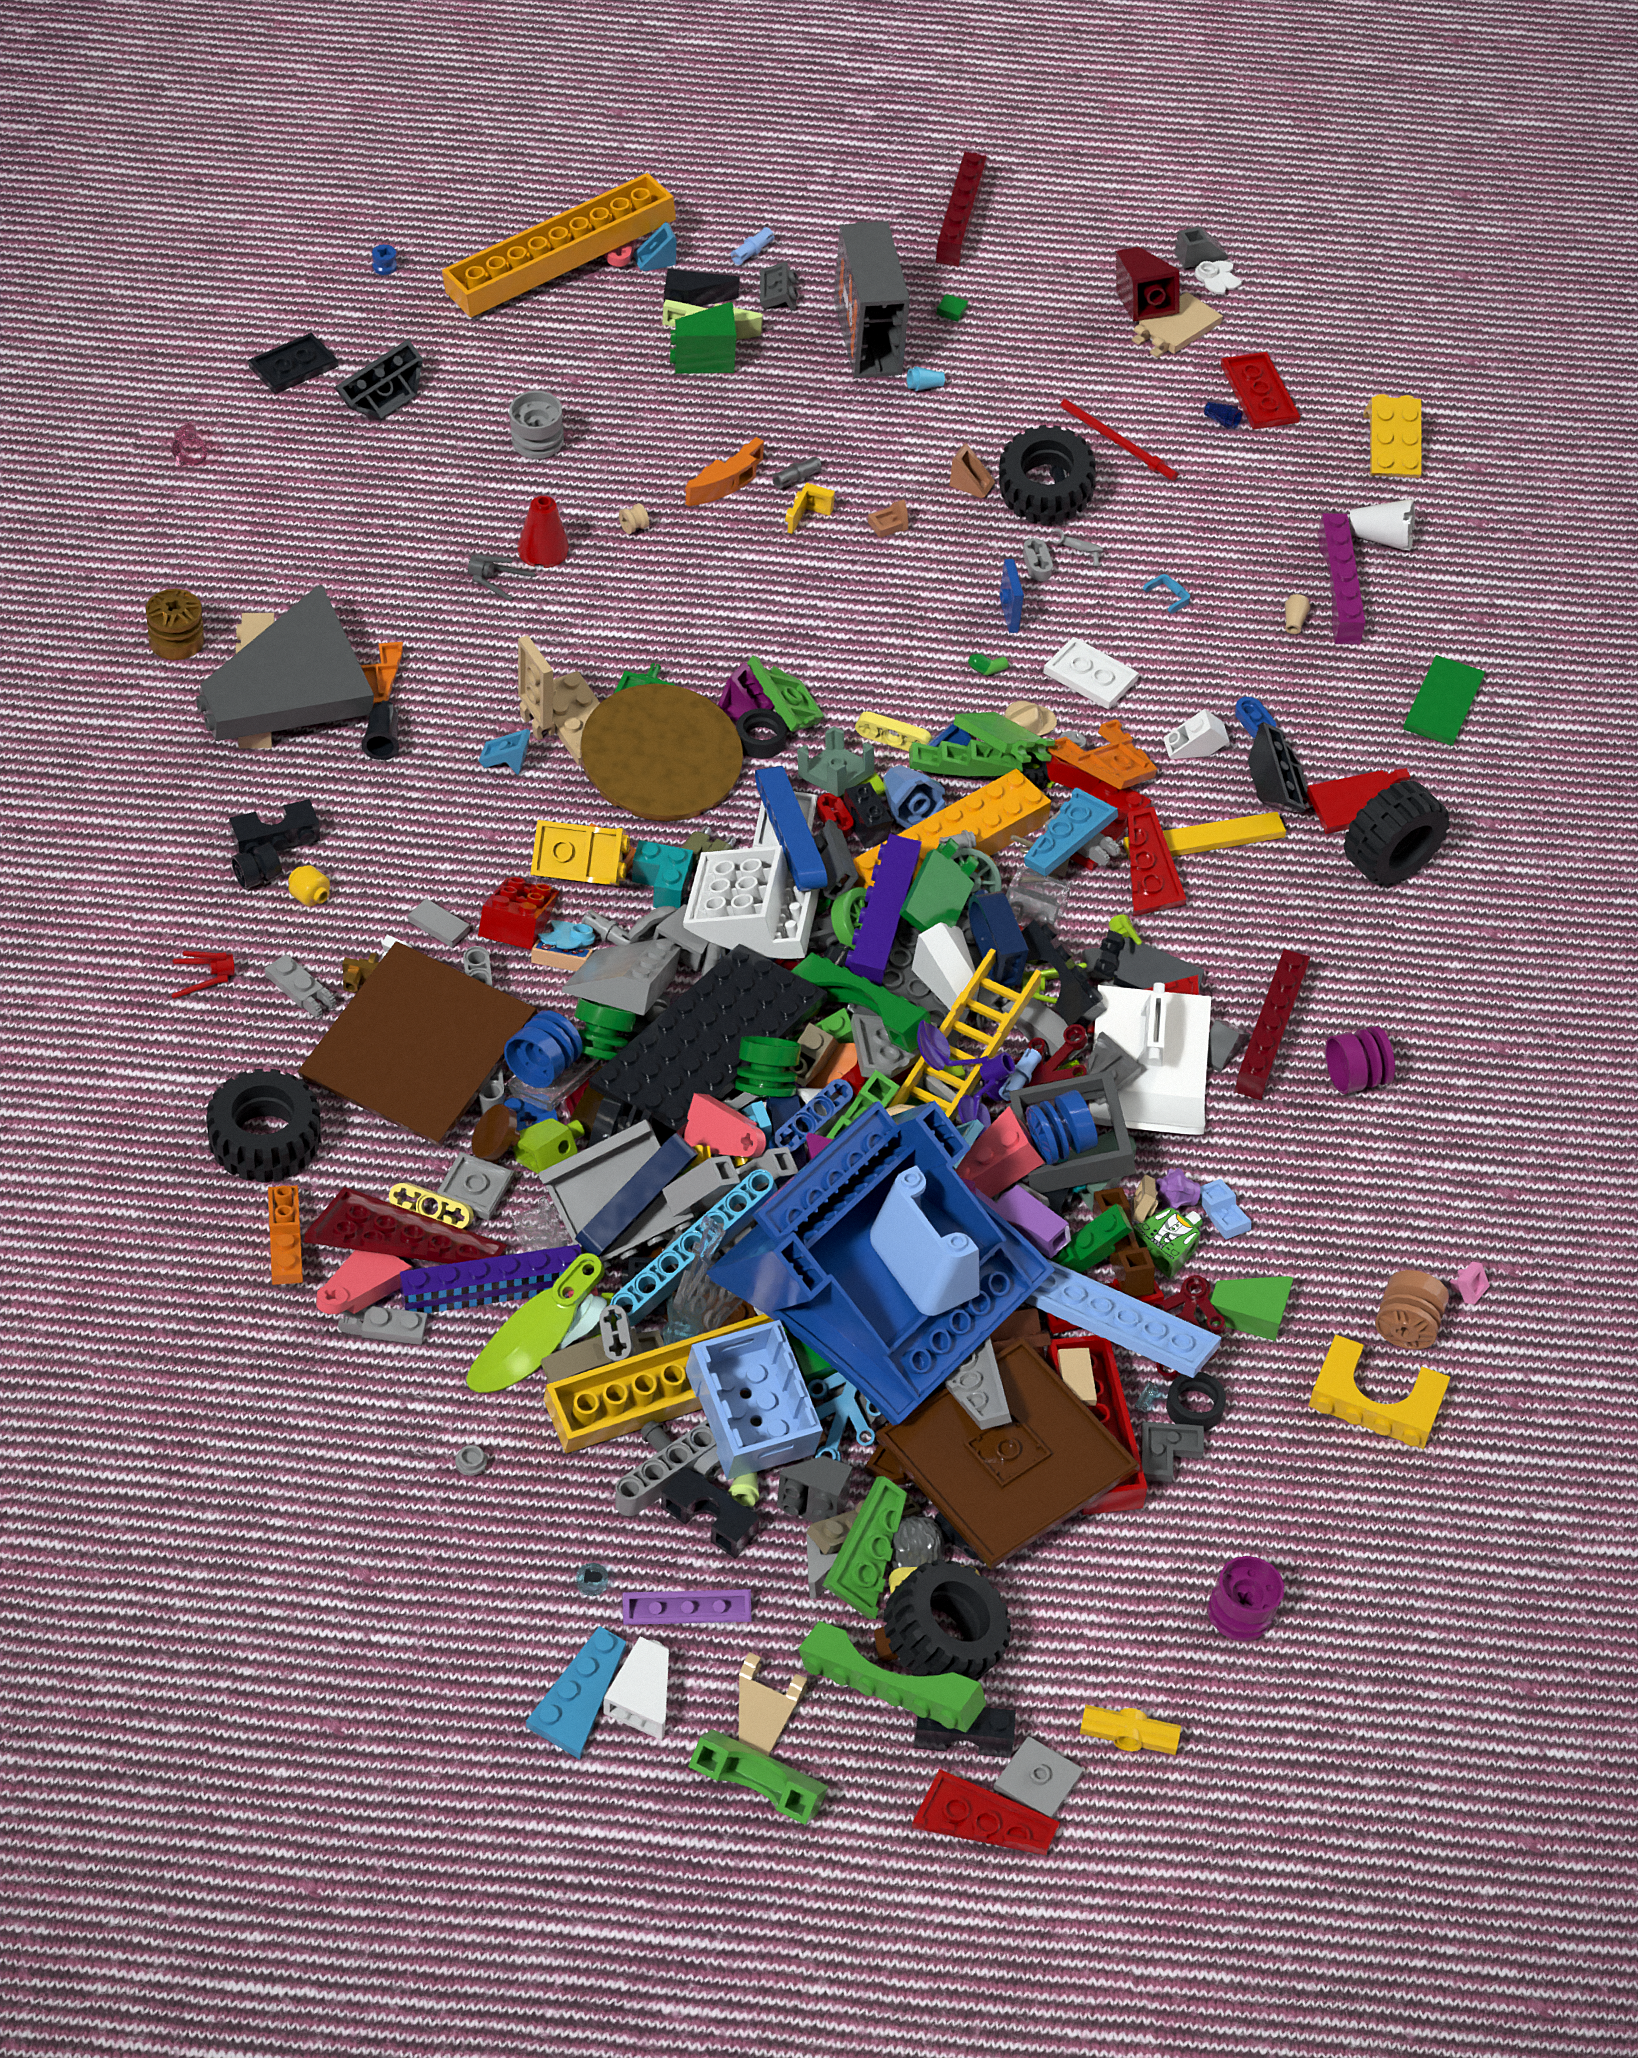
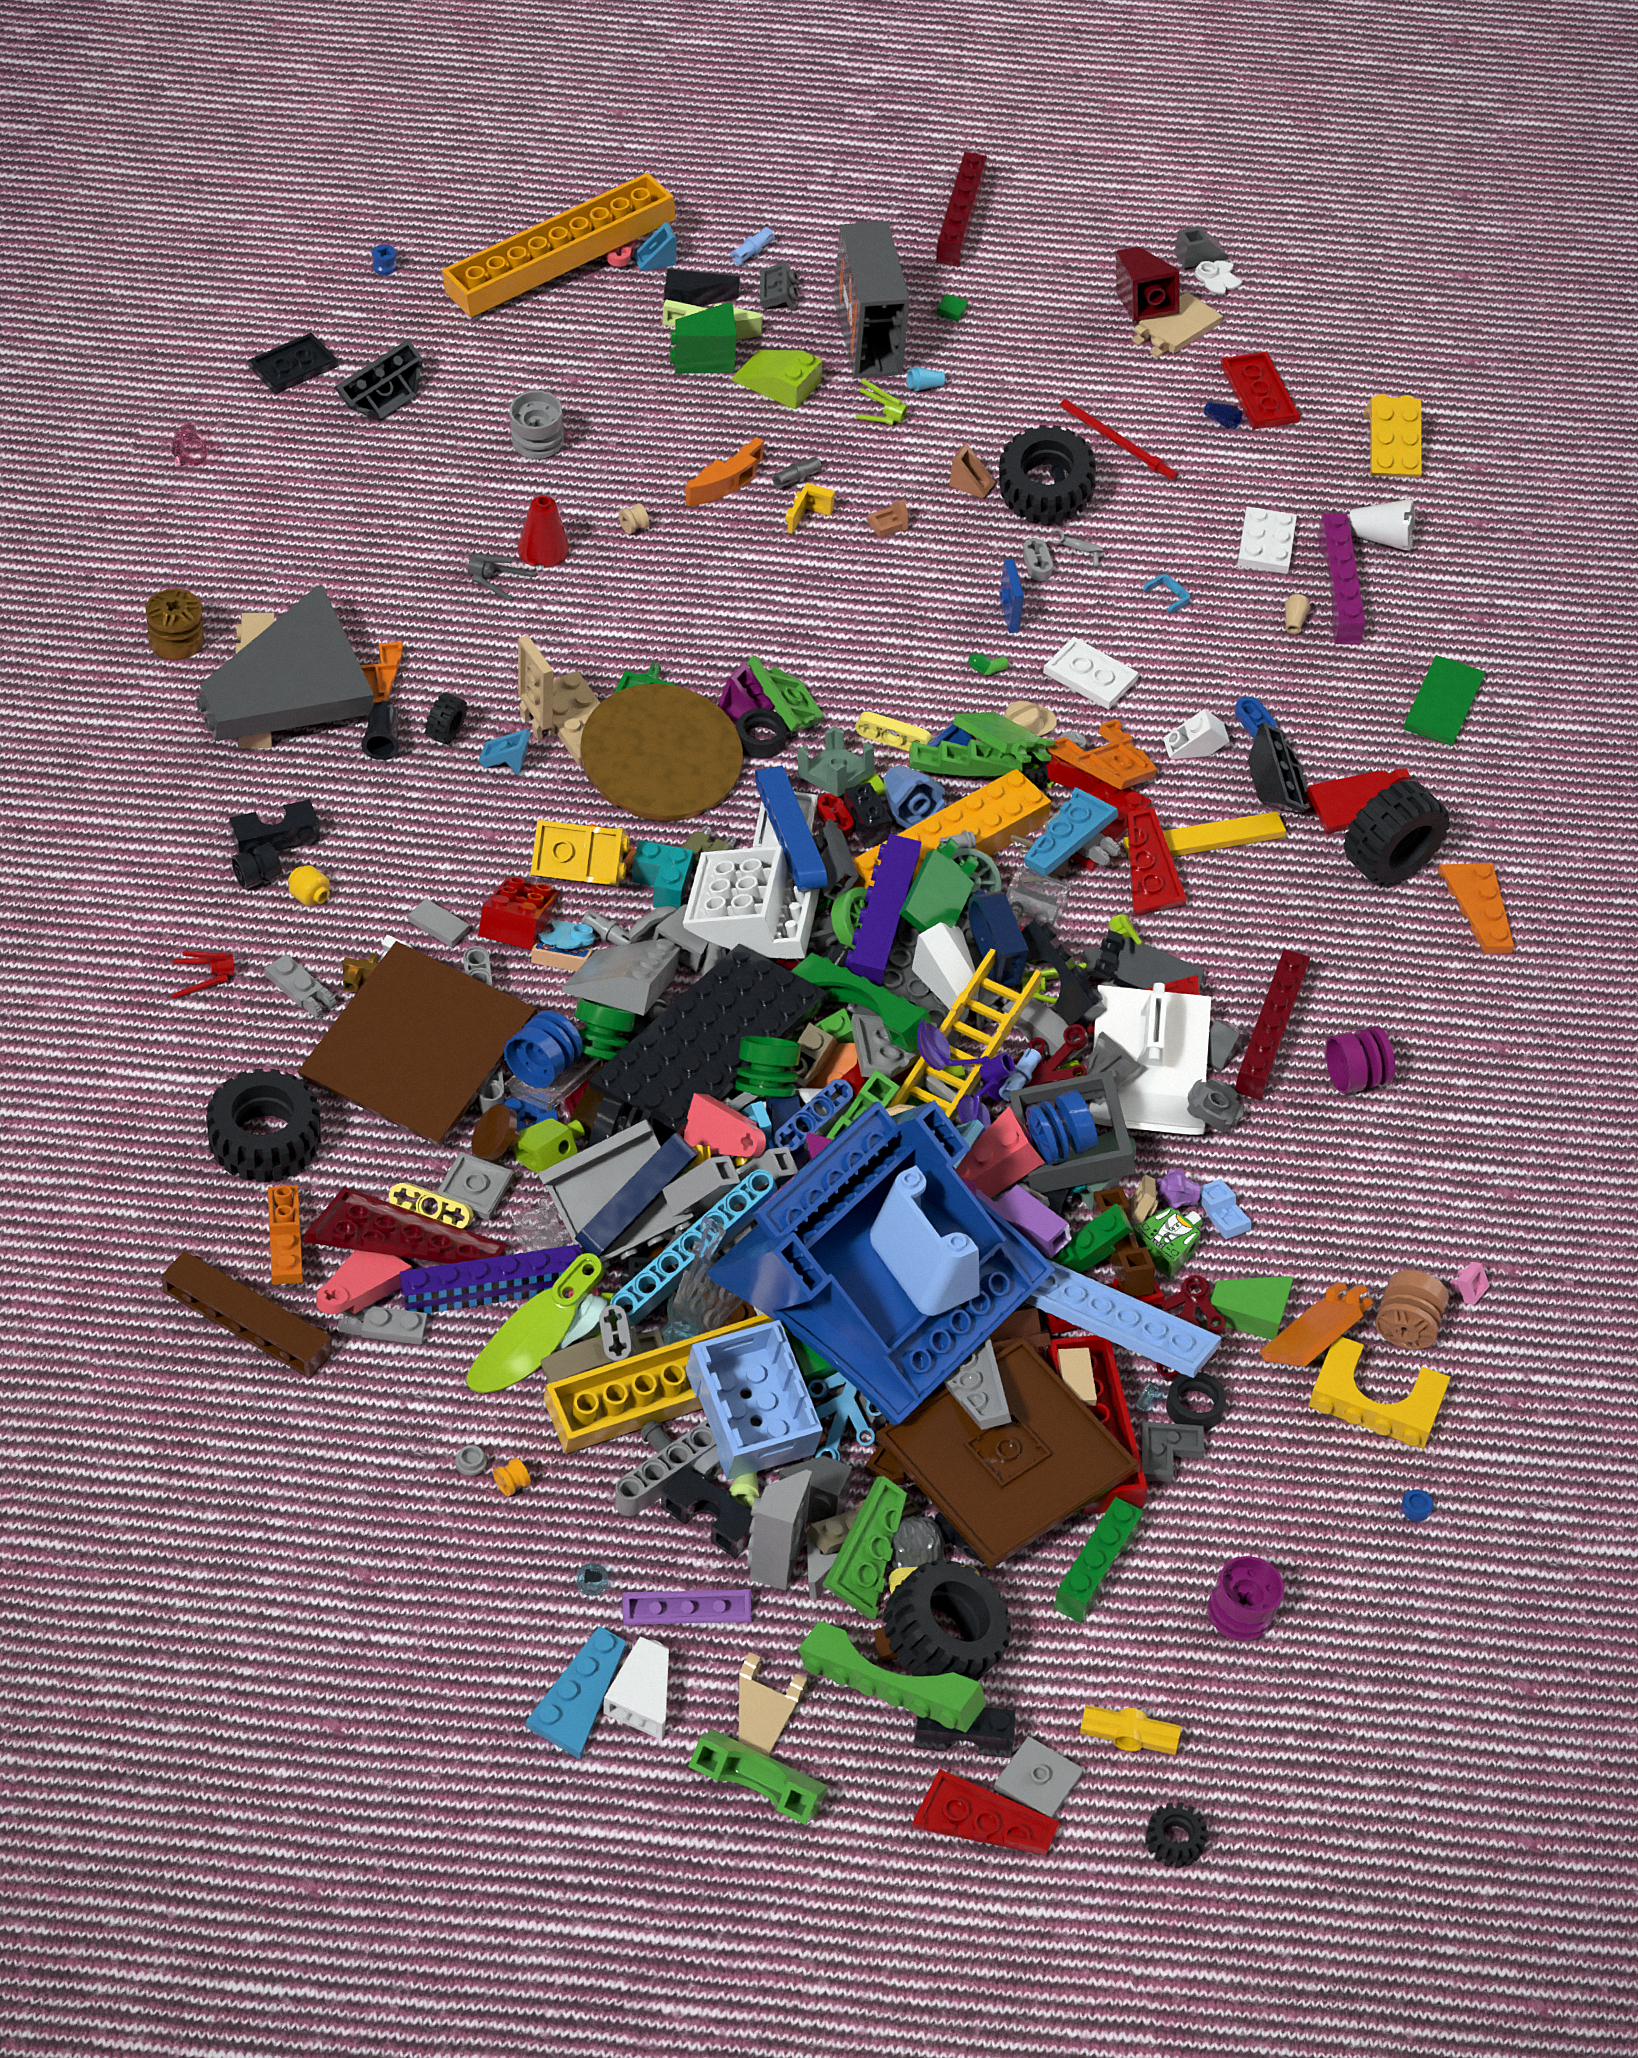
(247, 1314): none -> reddish brown brick
(446, 718): none -> black tyre
(511, 1476): none -> light orange wheel
(778, 1529): none -> light grey slope
(781, 375): none -> lime slope
(893, 408): none -> lime plant
(1092, 1565): none -> green arch
(1180, 1818): none -> black tyre
(1220, 1115): none -> dark grey plate
(1267, 540): none -> white plate
(1318, 1326): none -> orange tile
(1417, 1505): none -> blue tile
(1481, 902): none -> orange wing

